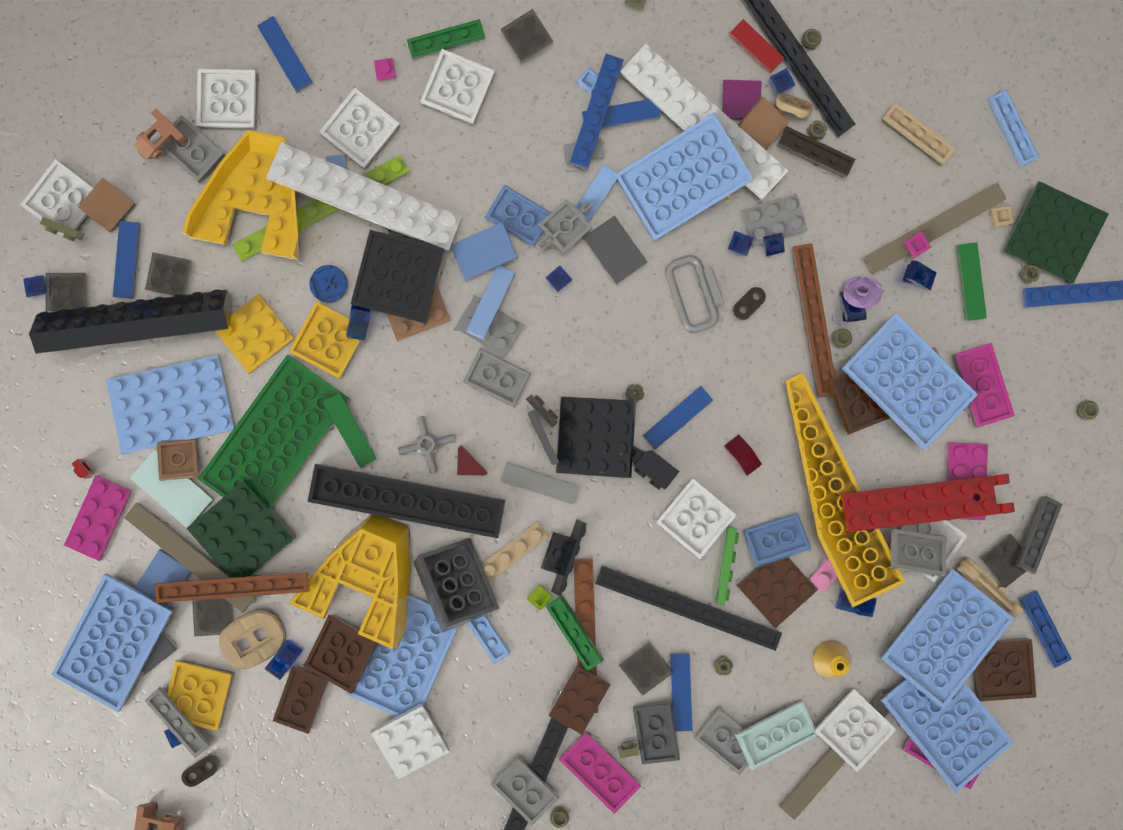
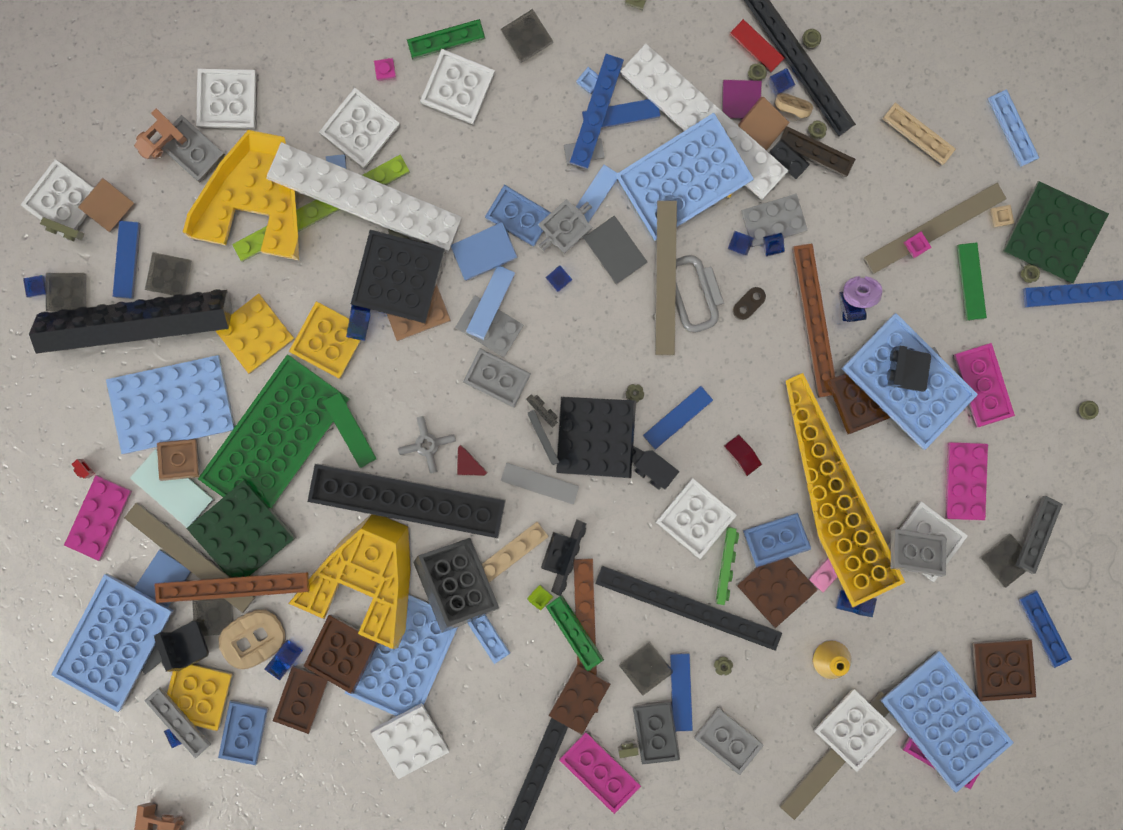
(181, 647): none -> black bracket
(200, 770): dark brown plate -> none
(243, 732): none -> medium blue tile
(284, 54): blue tile -> none
(328, 284): blue tile -> none
(524, 790): light grey tile -> none
(559, 817): olive plate -> none
(665, 277): none -> dark tan tile
(757, 67): none -> olive plate
(776, 734): light aqua tile -> none
(789, 158): none -> black plate
(842, 338): olive plate -> none
(908, 369): none -> black bracket
(919, 275): clear blue slope -> none
(923, 503): red hinge -> none
(947, 638): light blue plate -> none
(988, 586): tan piece -> none

